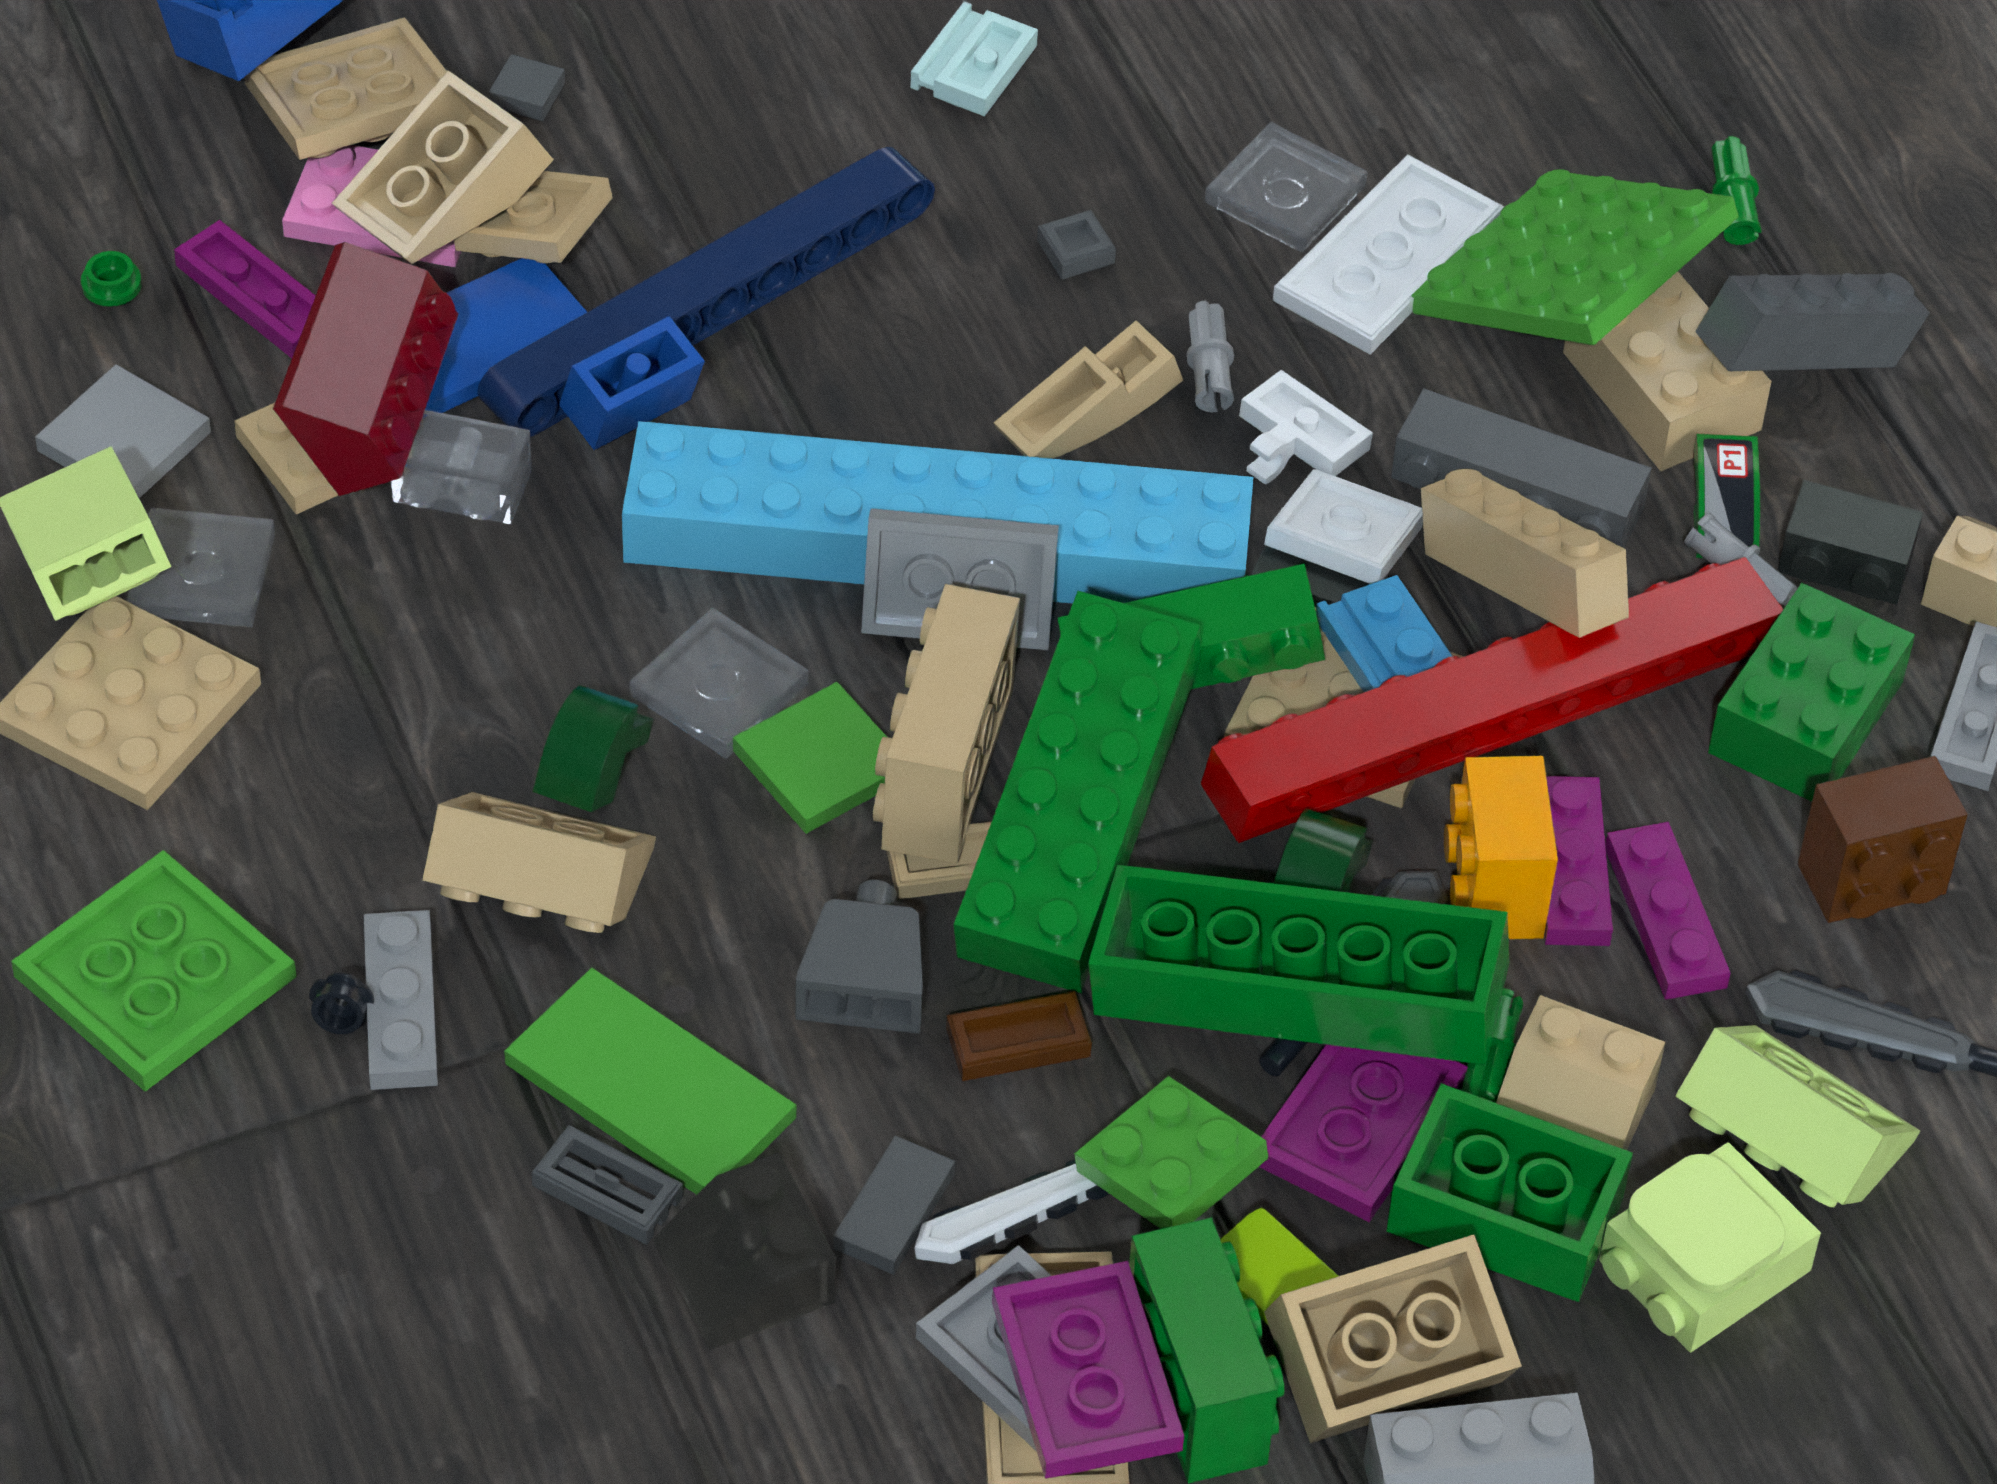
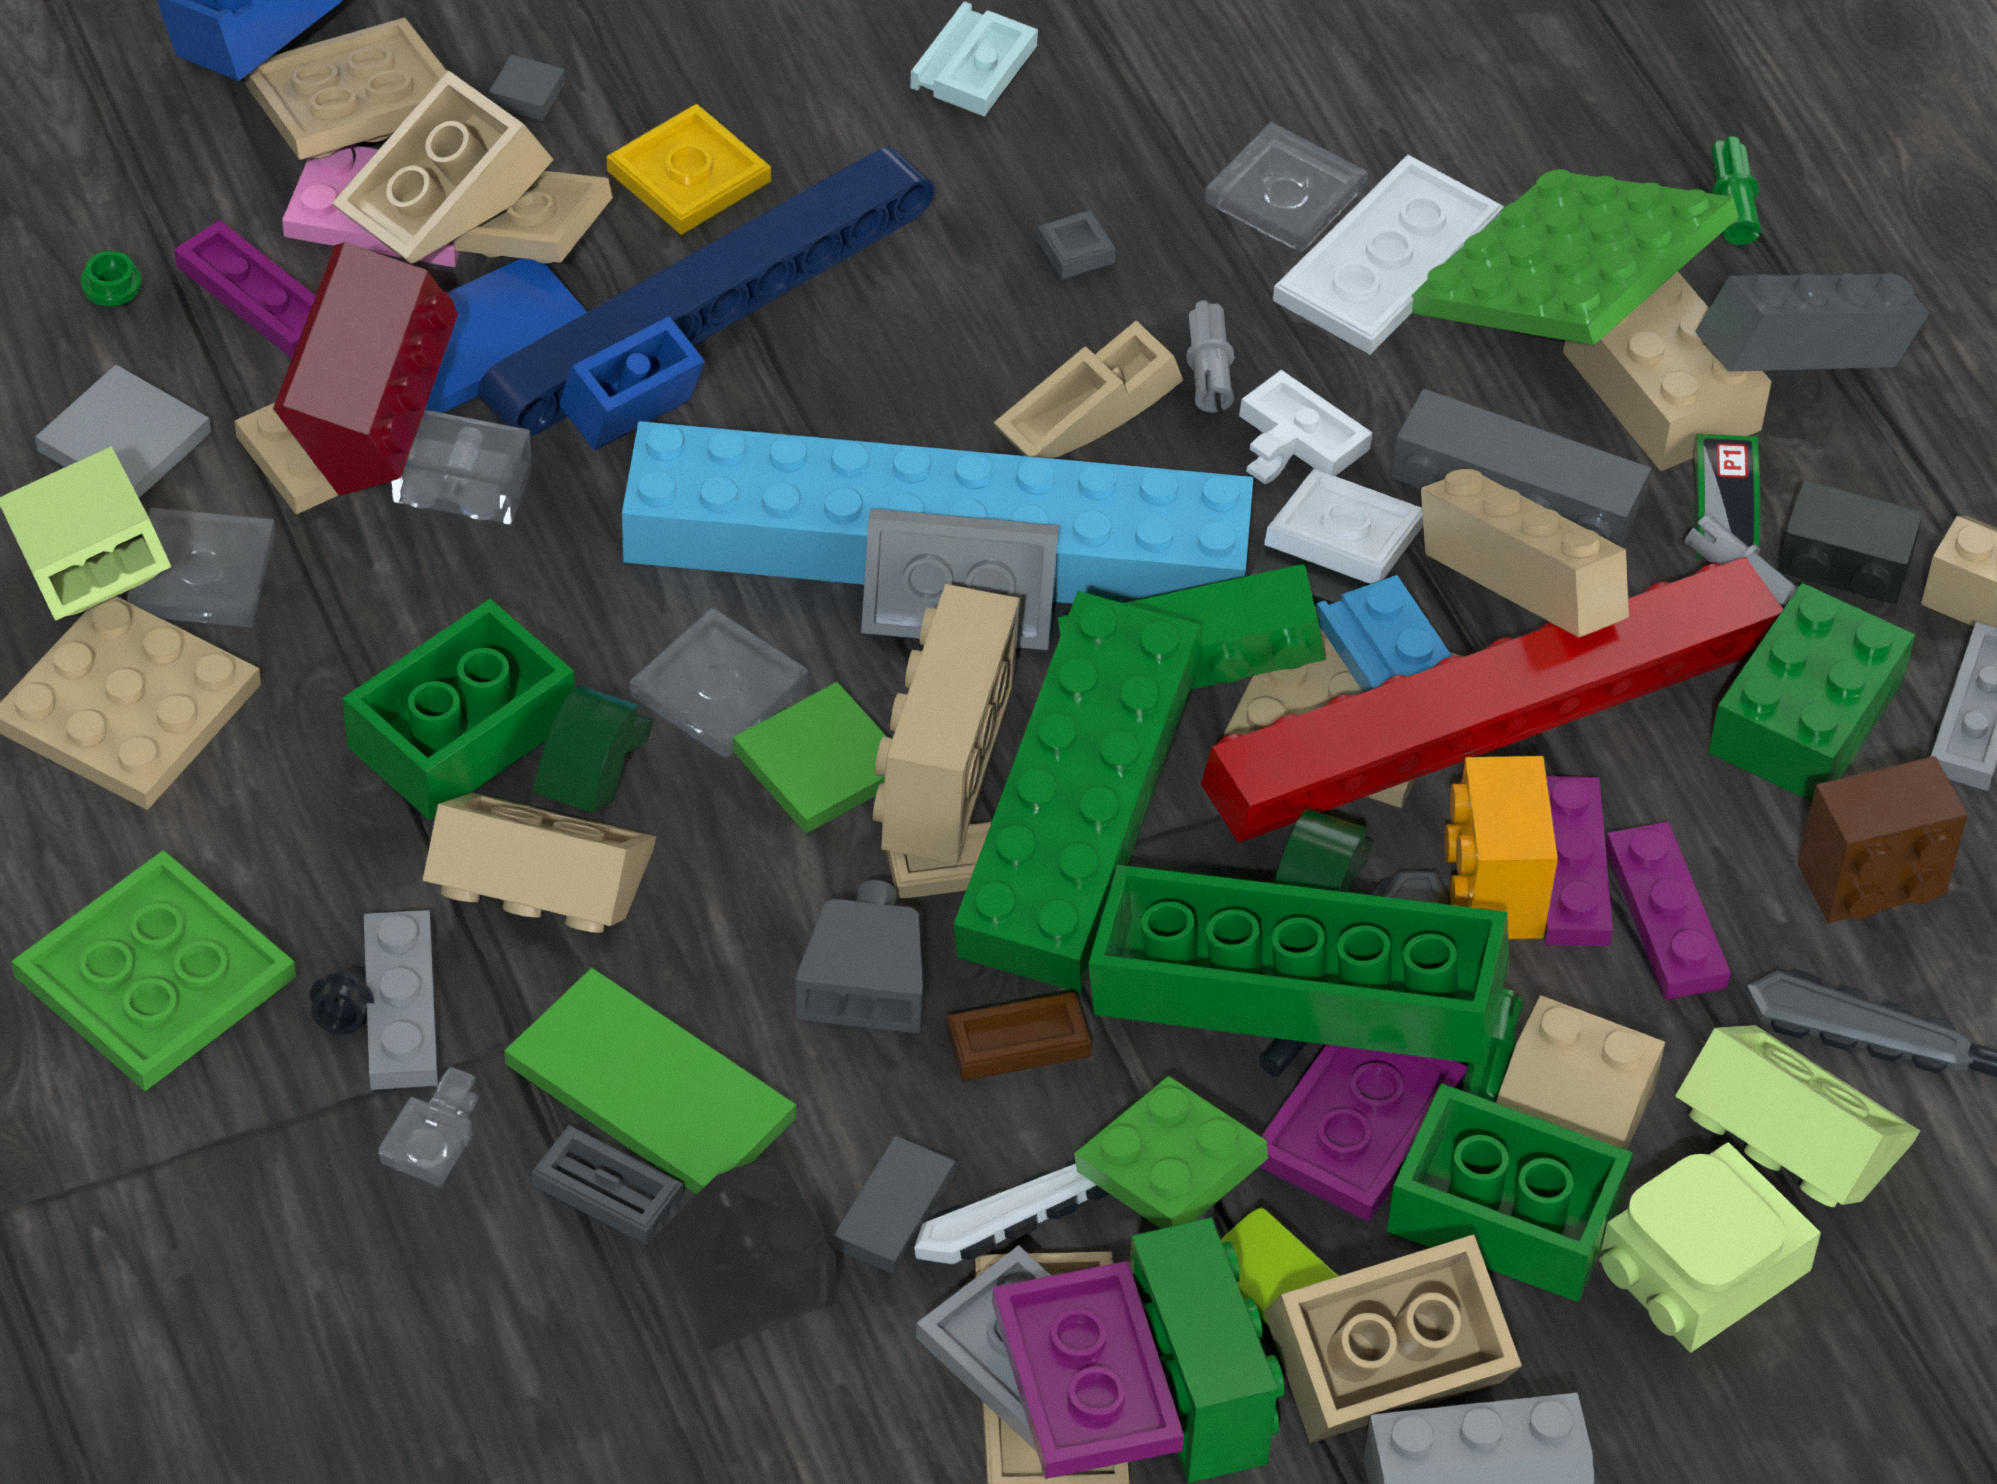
(432, 1135): none -> clear plate
(457, 708): none -> green brick
(688, 169): none -> yellow tile

